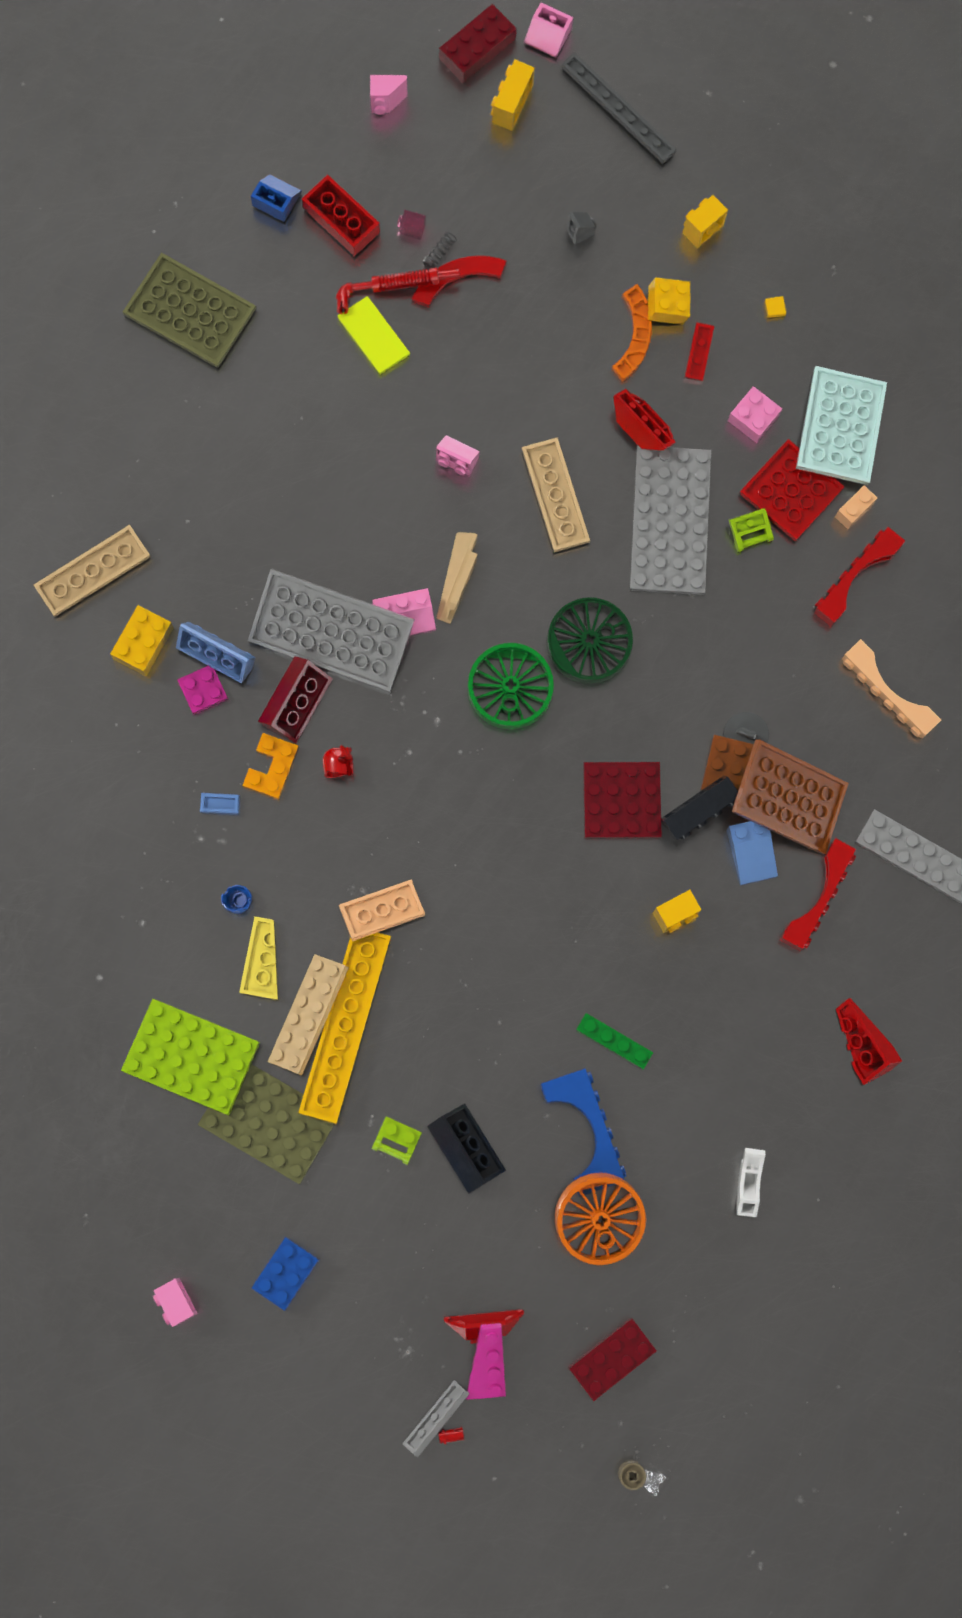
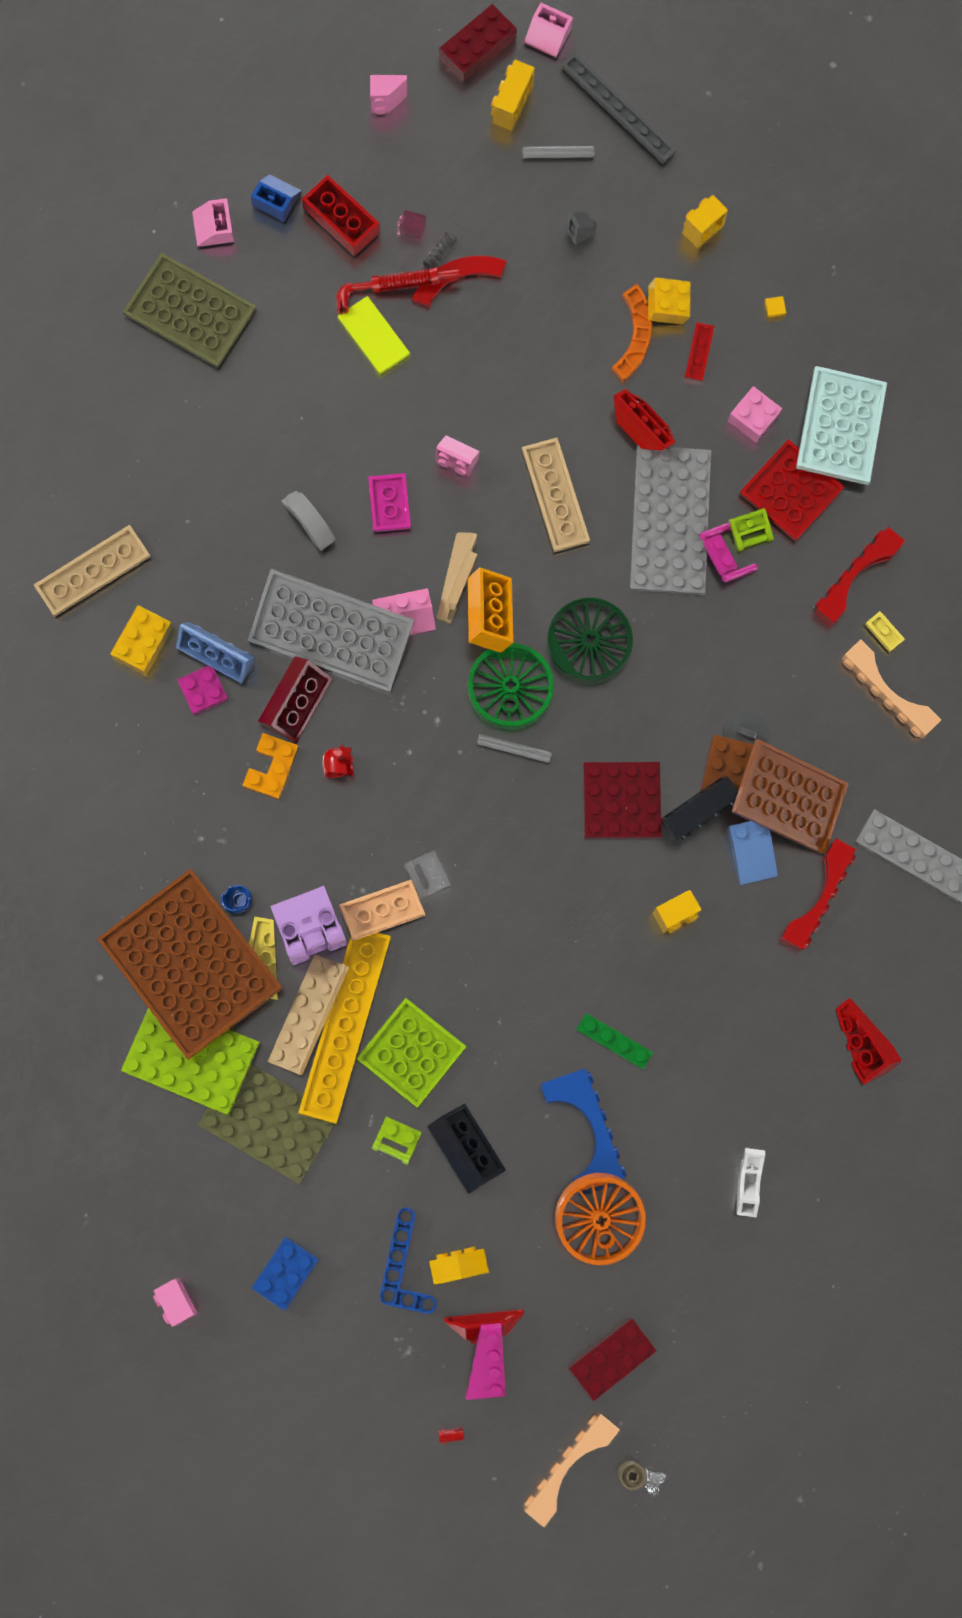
(189, 964): none -> dark orange plate
(213, 223): none -> bright pink slope
(220, 803): medium blue tile -> none
(308, 925): none -> lavender piece
(310, 519): none -> light grey arch
(389, 502): none -> dark pink plate
(399, 1267): none -> blue beam
(411, 1052): none -> lime plate
(432, 871): none -> clear plate
(435, 1418): light grey plate -> none
(458, 1265): none -> yellow brick
(490, 610): none -> light orange brick
(514, 748): none -> light grey axle
(558, 152): none -> light grey axle
(597, 1435): none -> light nougat arch
(721, 555): none -> dark pink plate
(856, 507): light nougat brick -> none
(884, 631): none -> light yellow plate

